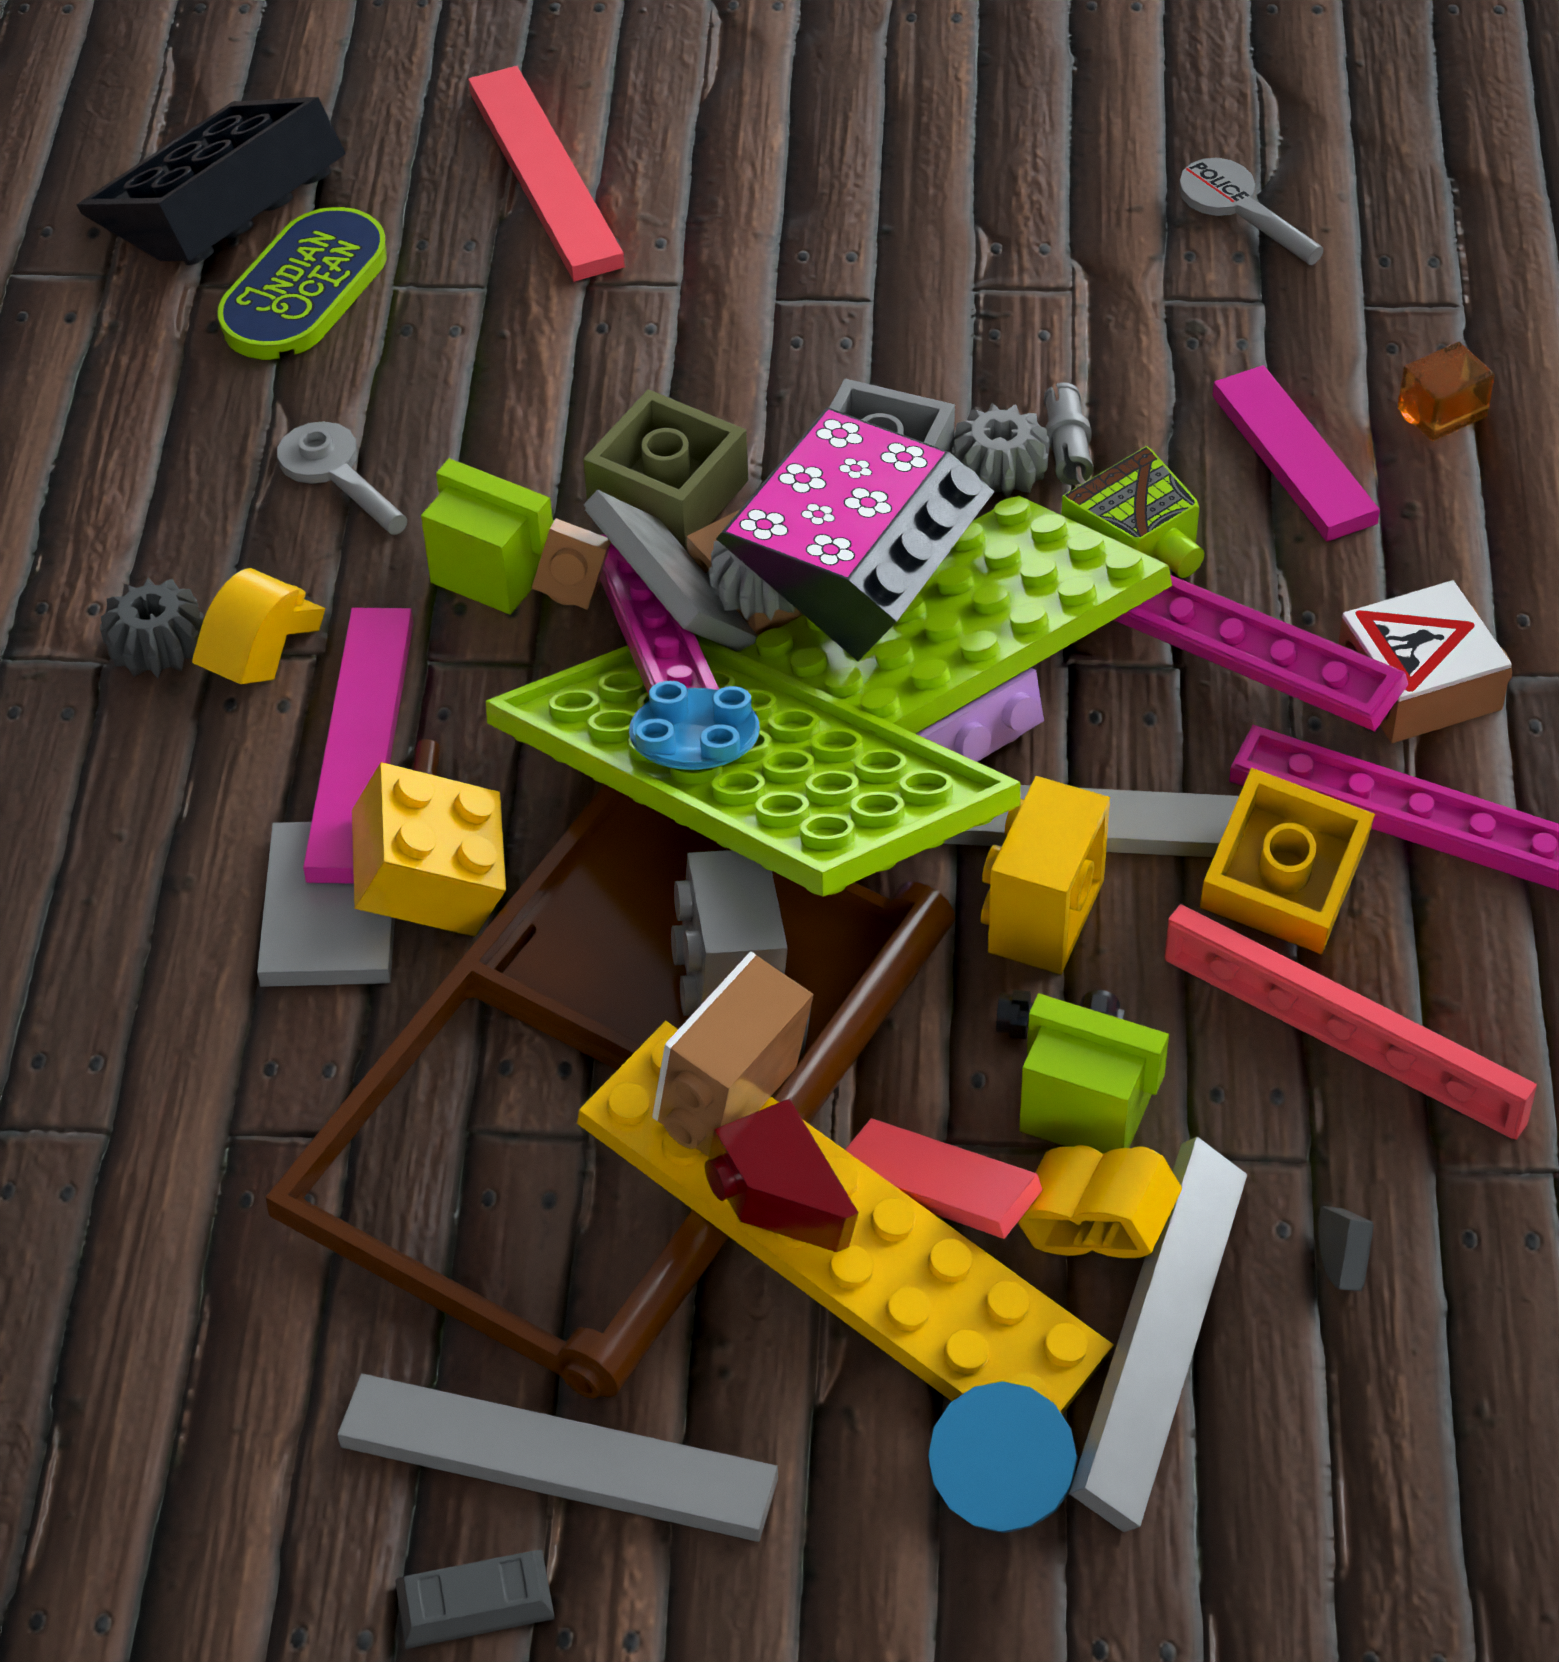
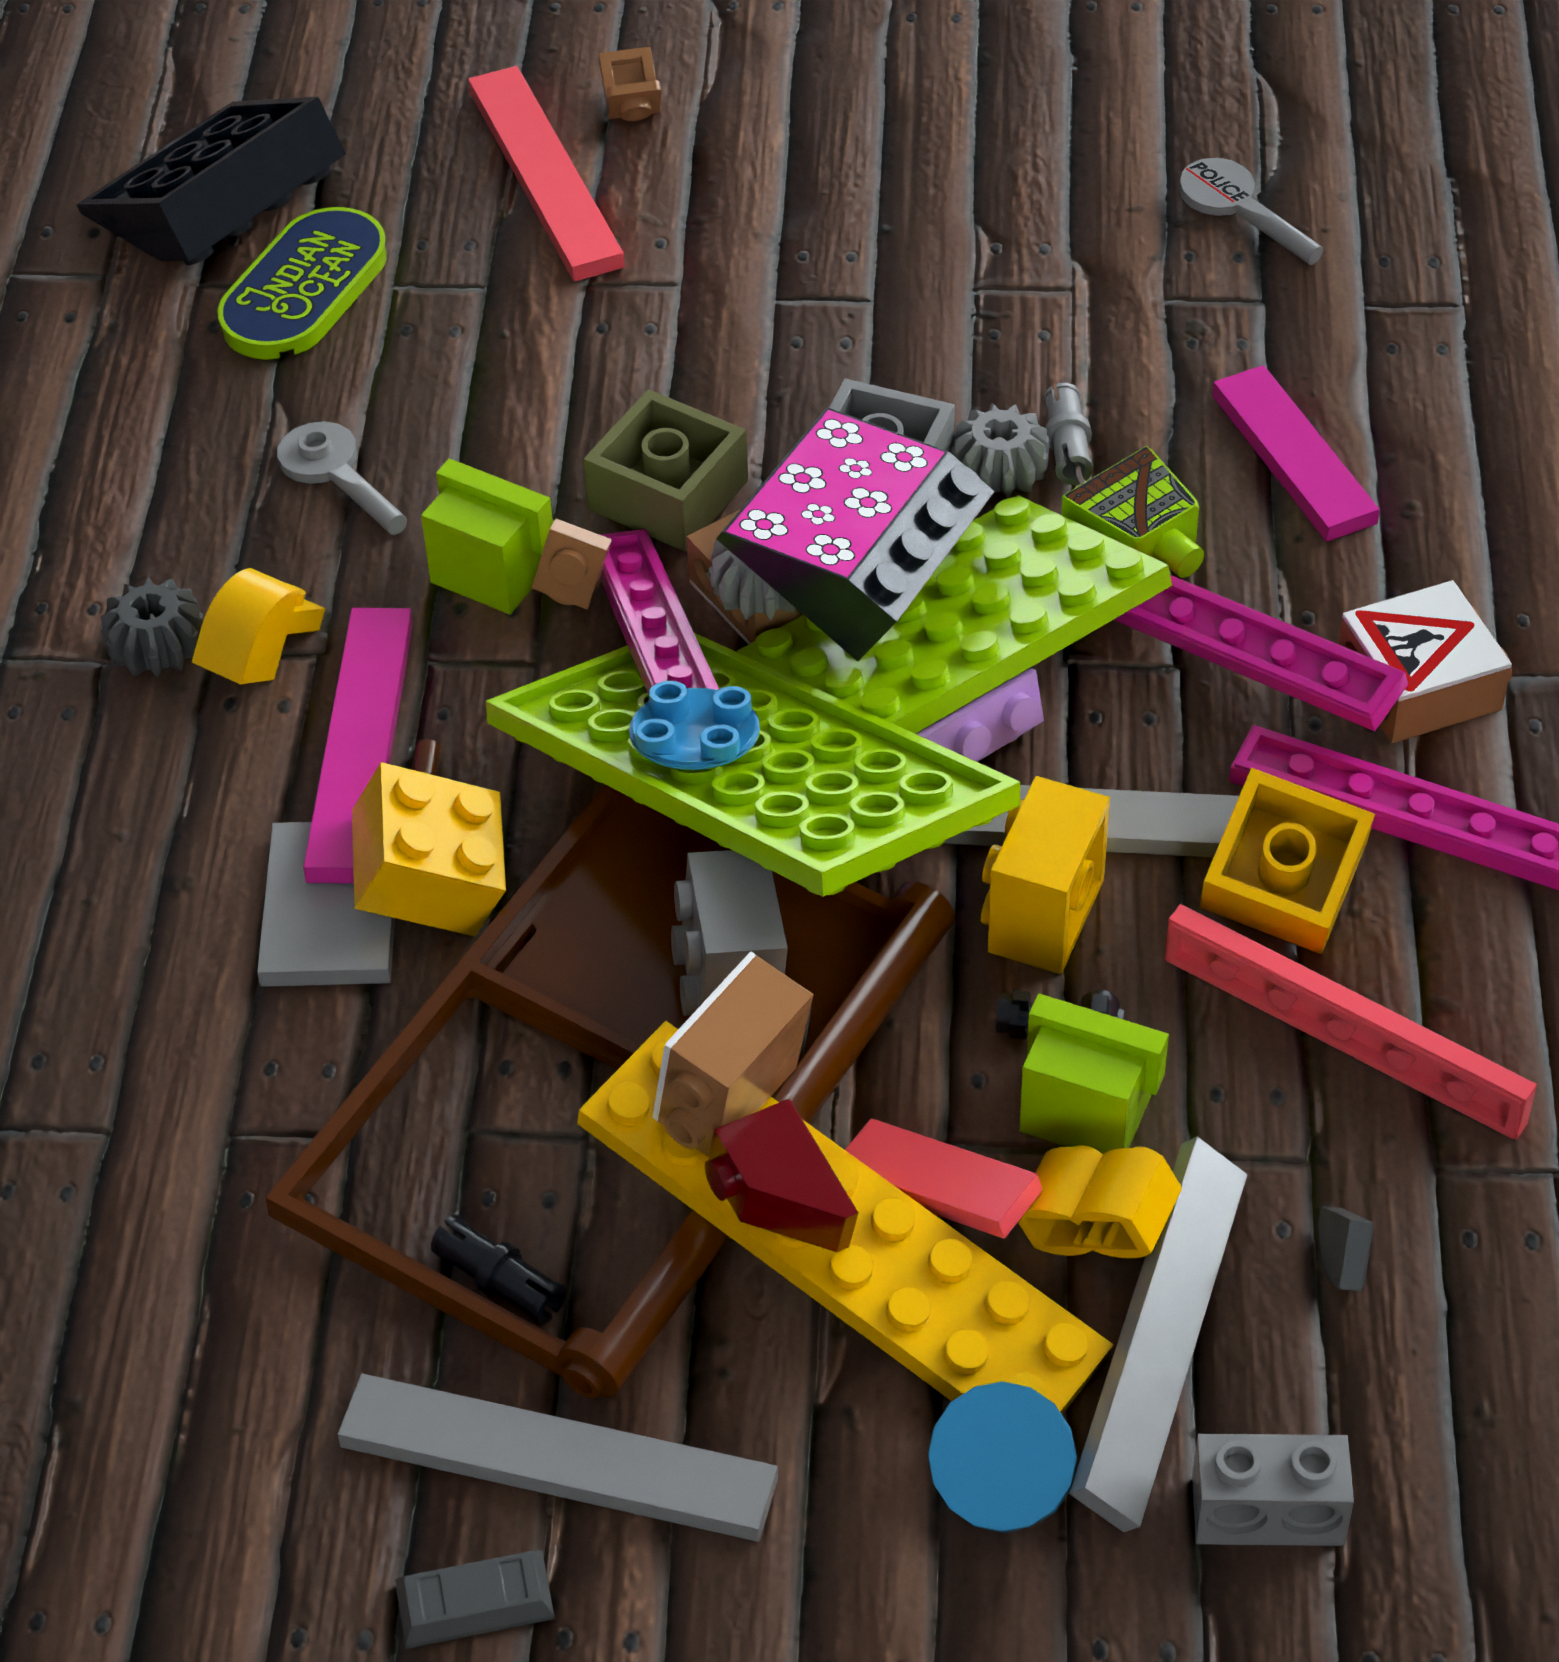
(498, 1269): none -> black pin
(630, 84): none -> medium nougat bracket
(669, 571): light grey tile -> none
(1272, 1489): none -> light grey brick
(1445, 391): clear orange brick -> none

